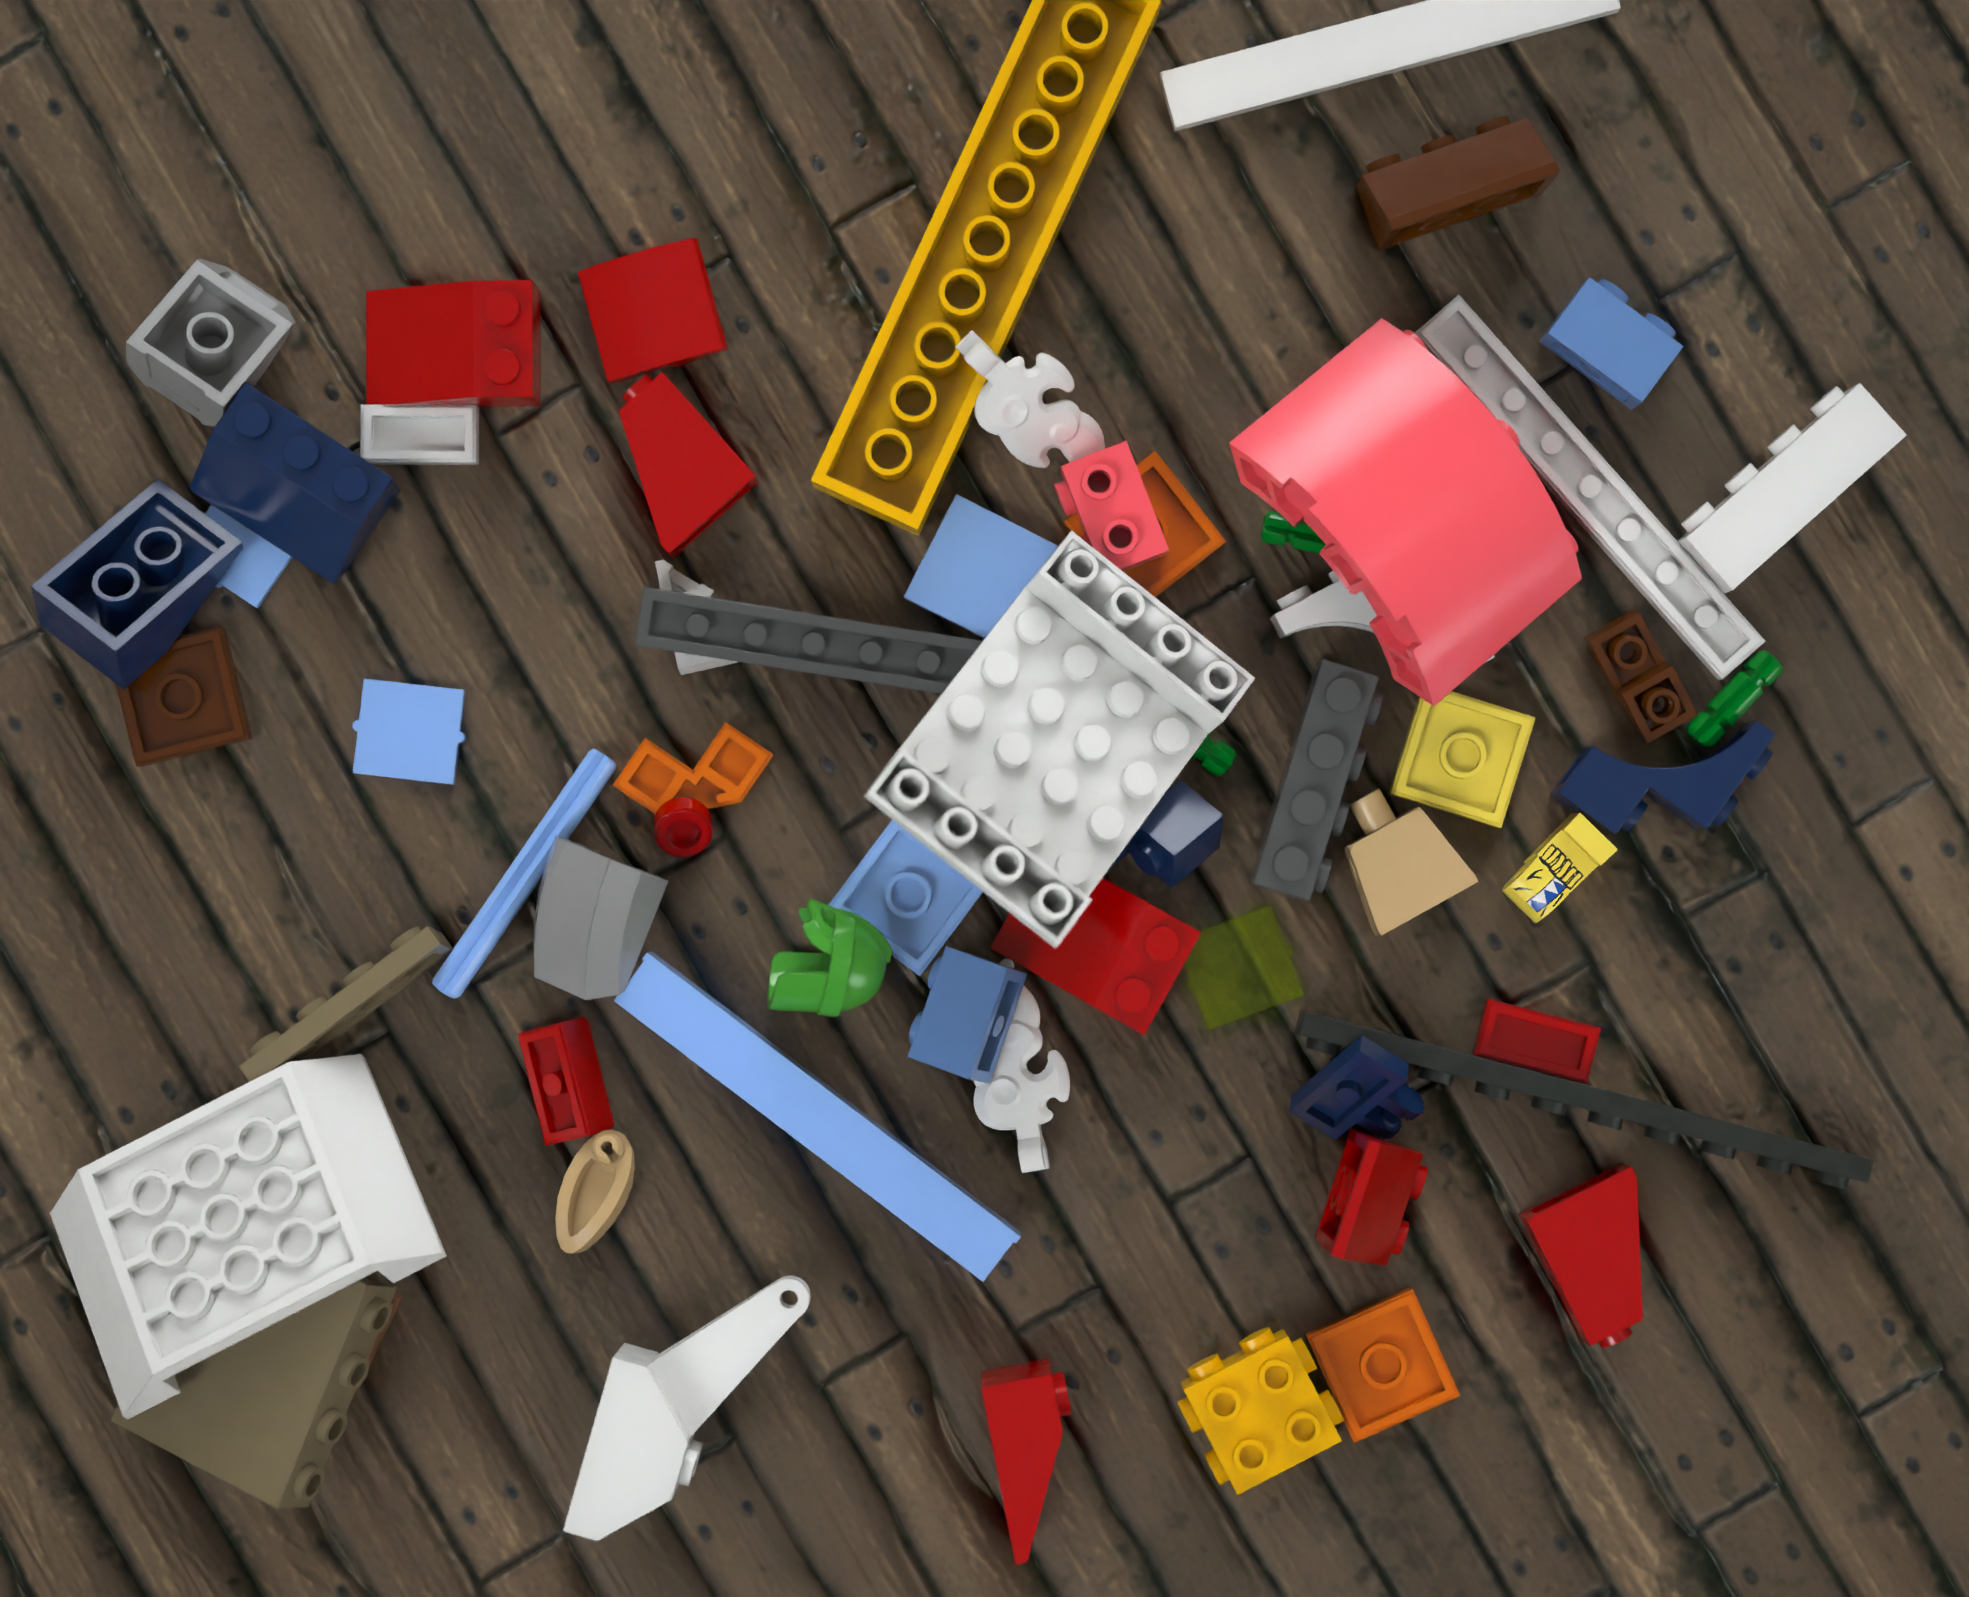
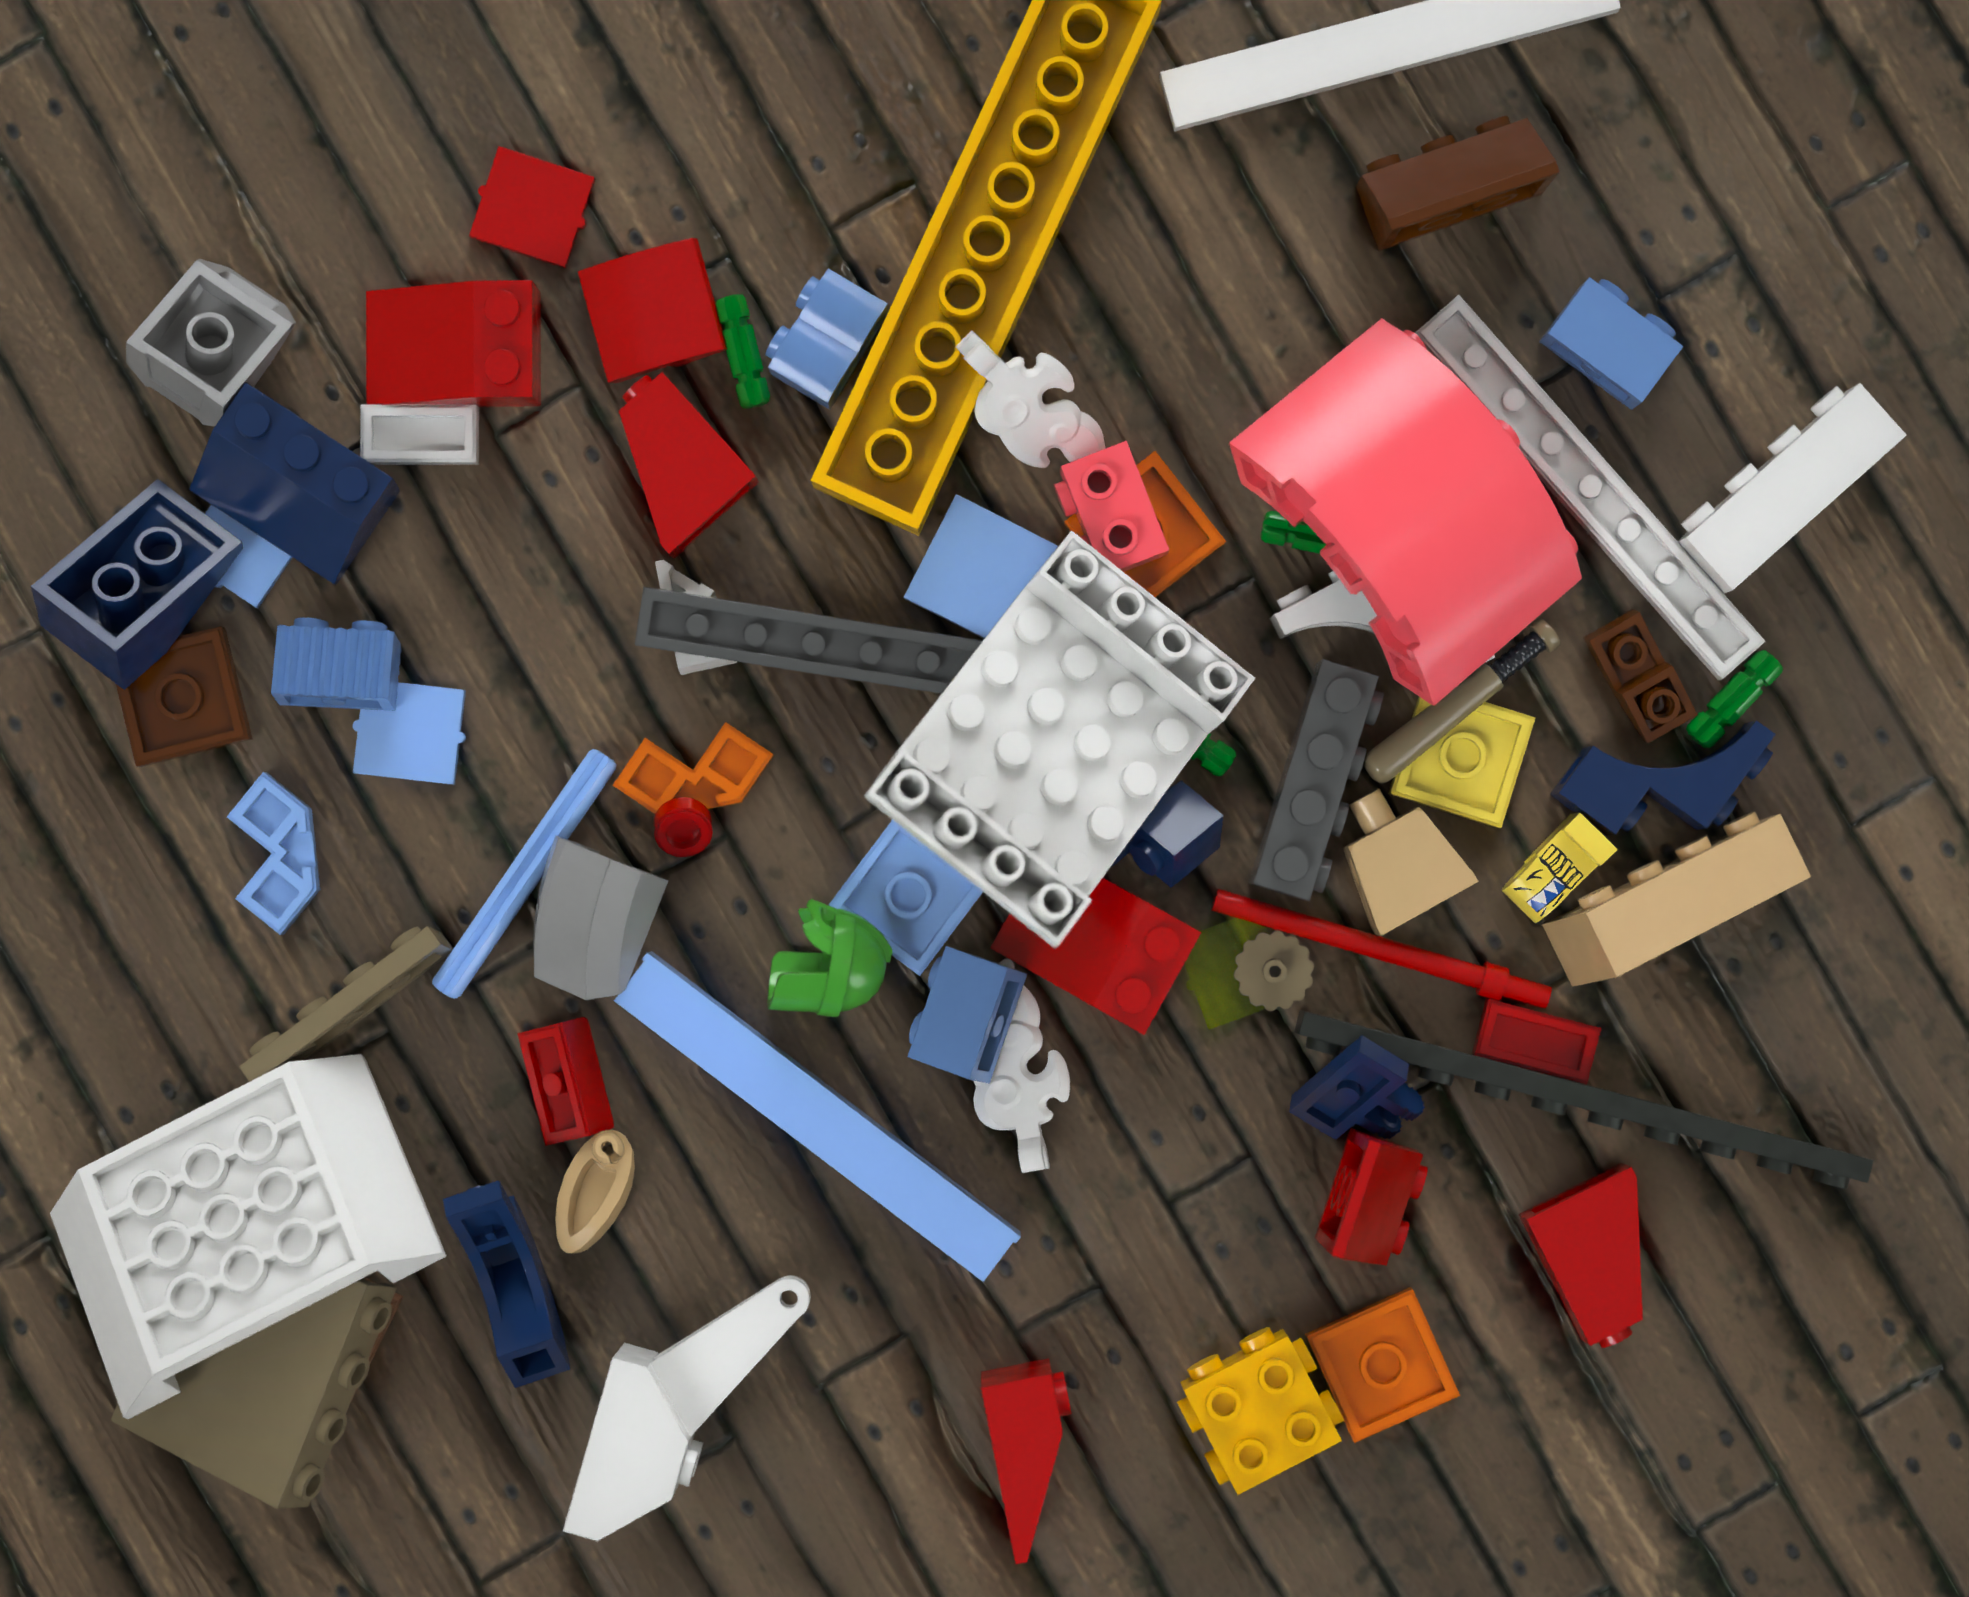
(290, 873): none -> light blue tile
(336, 666): none -> medium blue brick
(512, 1282): none -> dark blue arch
(532, 207): none -> red piece
(742, 351): none -> green axle
(827, 337): none -> medium blue brick
(1274, 970): none -> dark tan piece
(1436, 721): none -> dark tan piece
(1489, 980): none -> red bar
(1677, 900): none -> tan wedge

